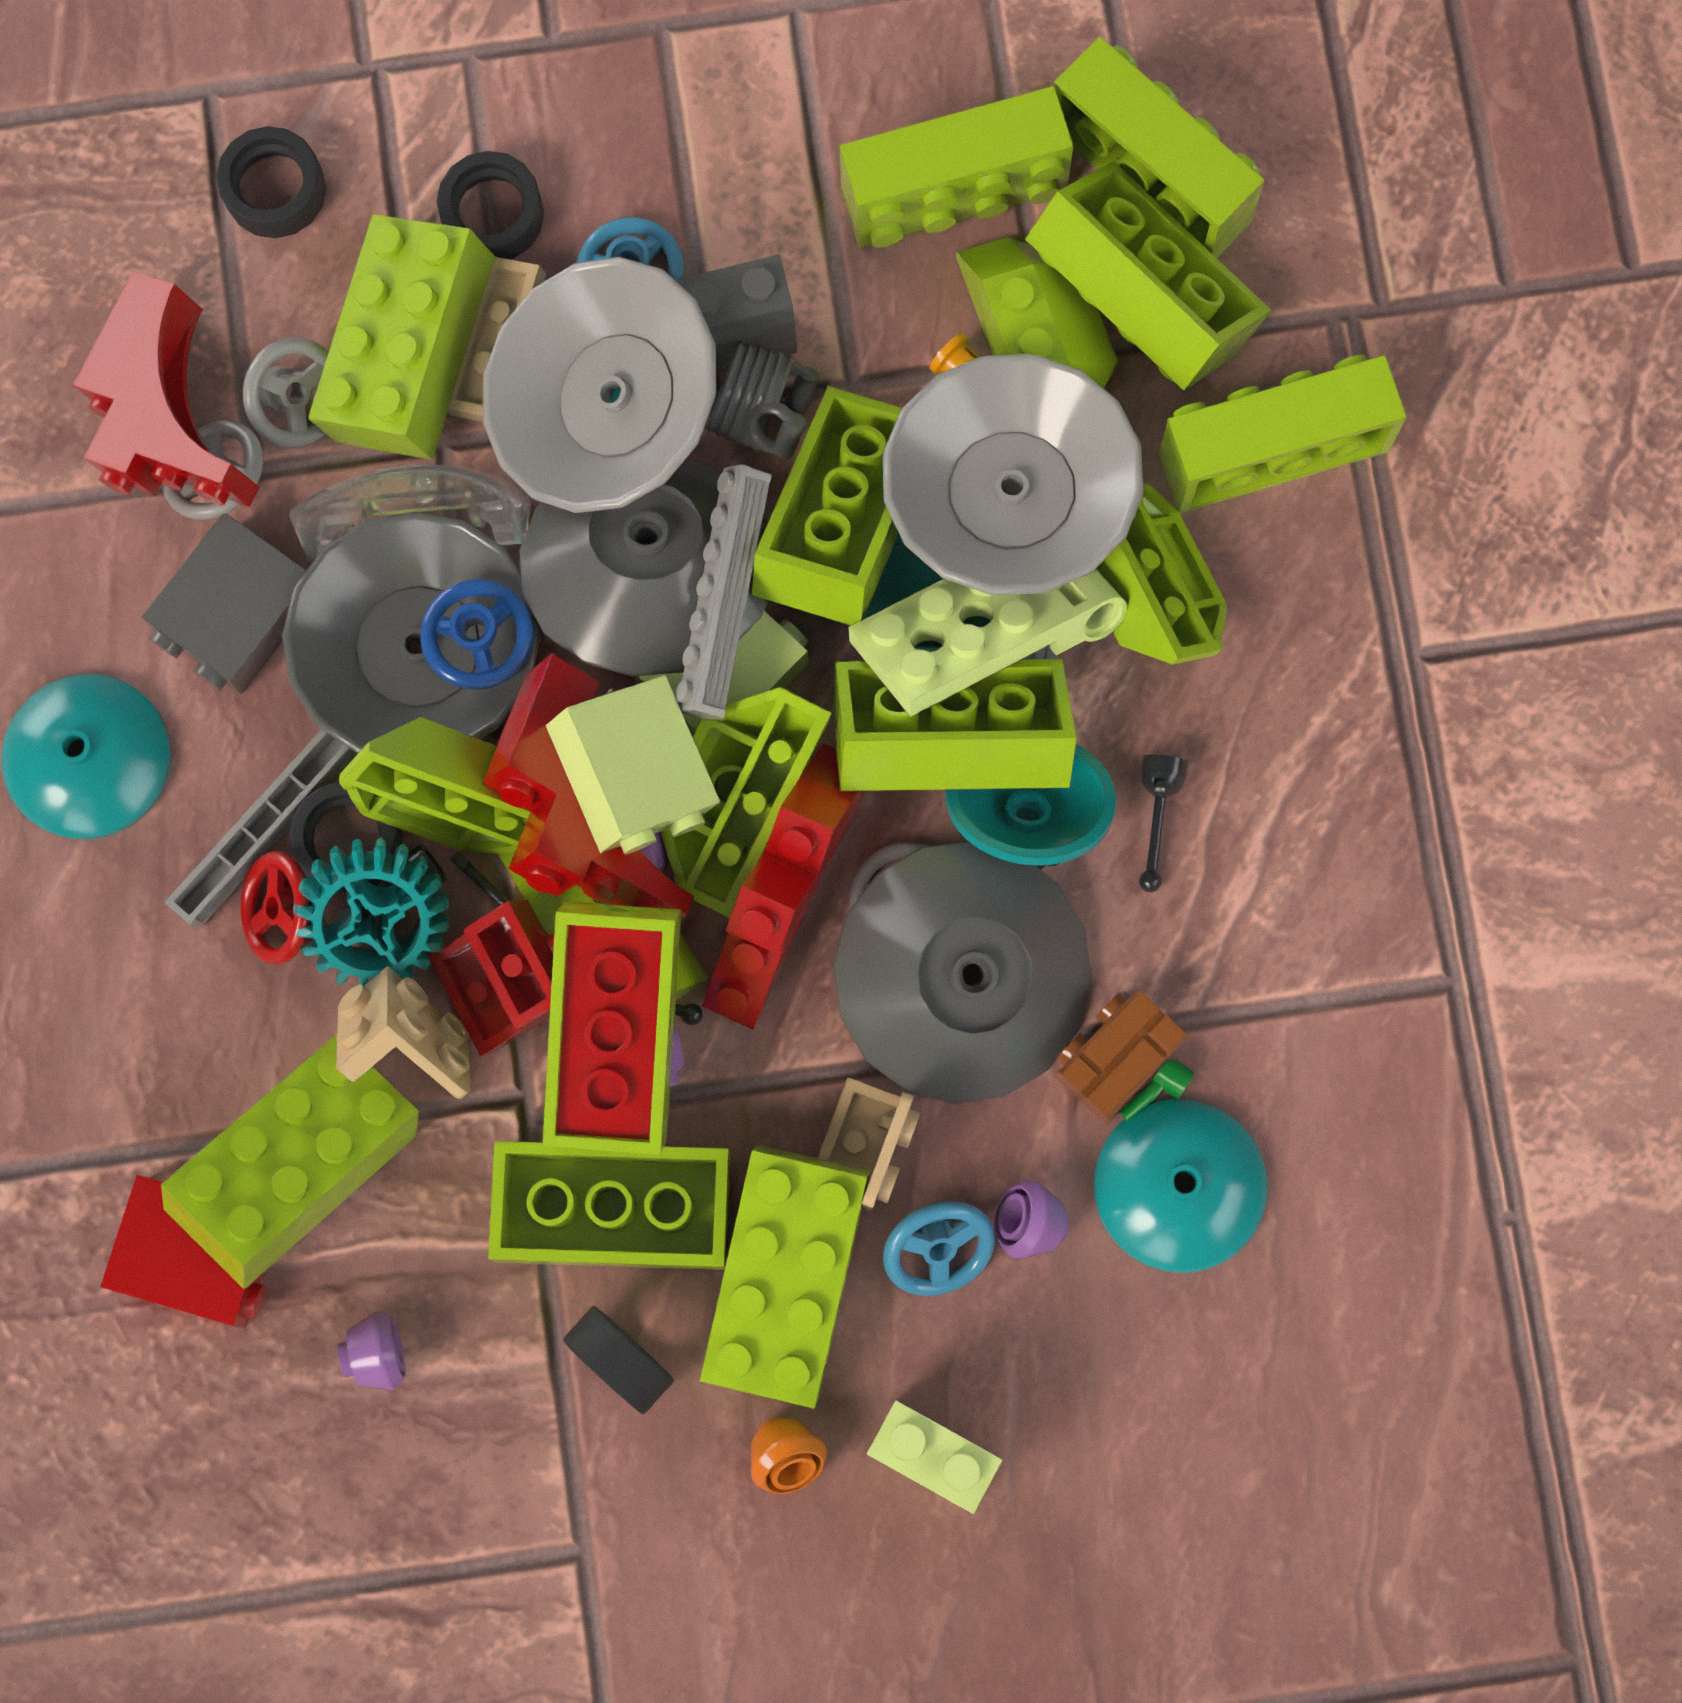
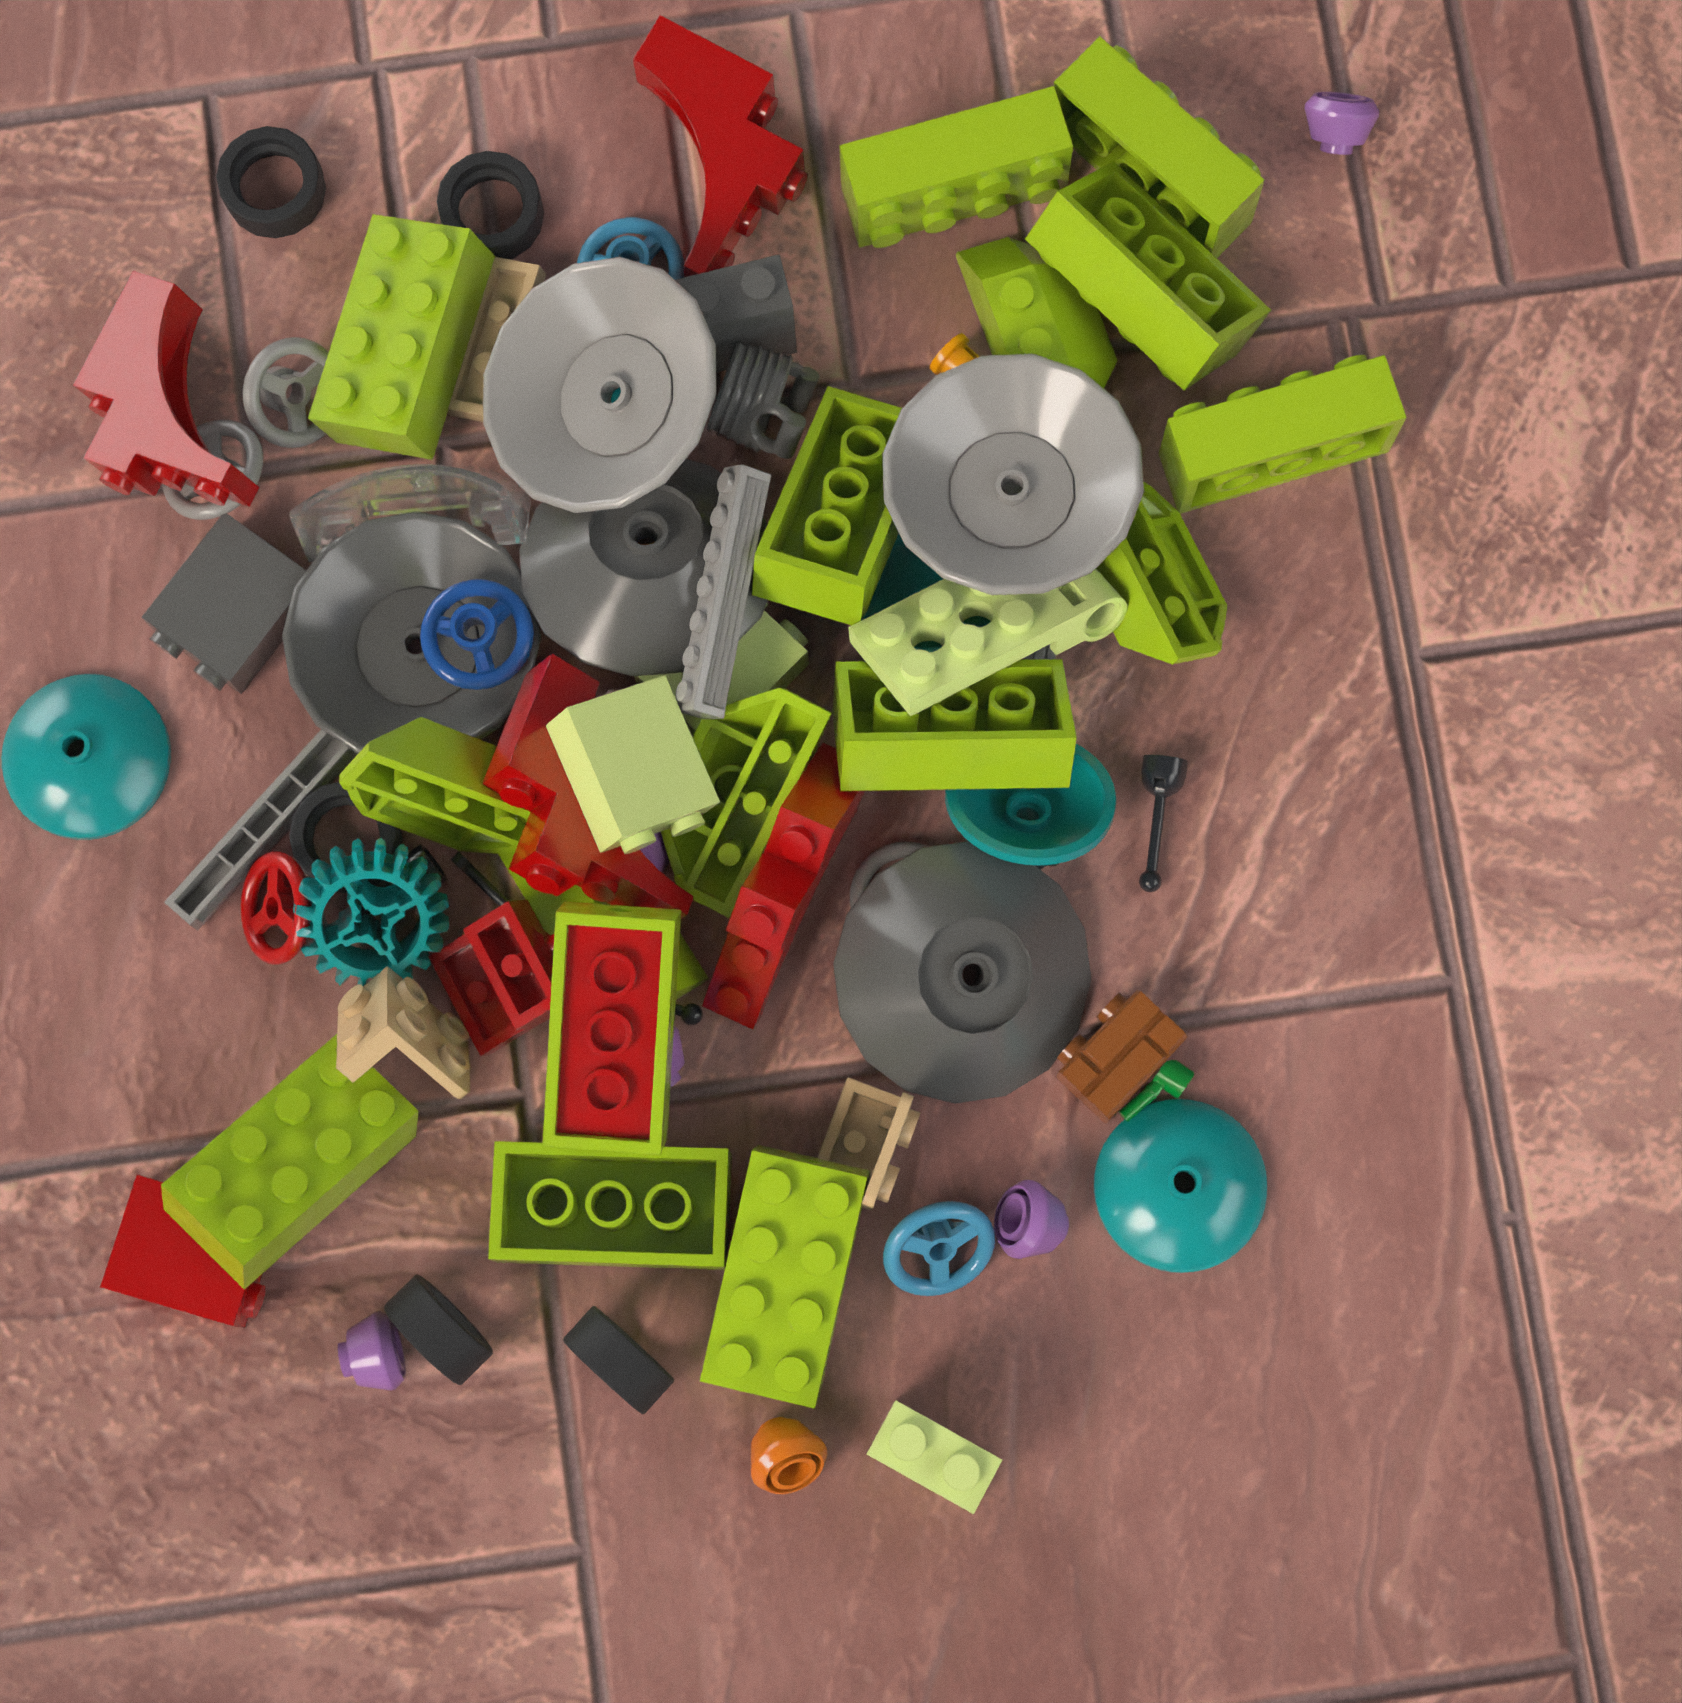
(438, 1329): none -> black tyre
(720, 106): none -> red arch
(1340, 120): none -> medium lavender cone

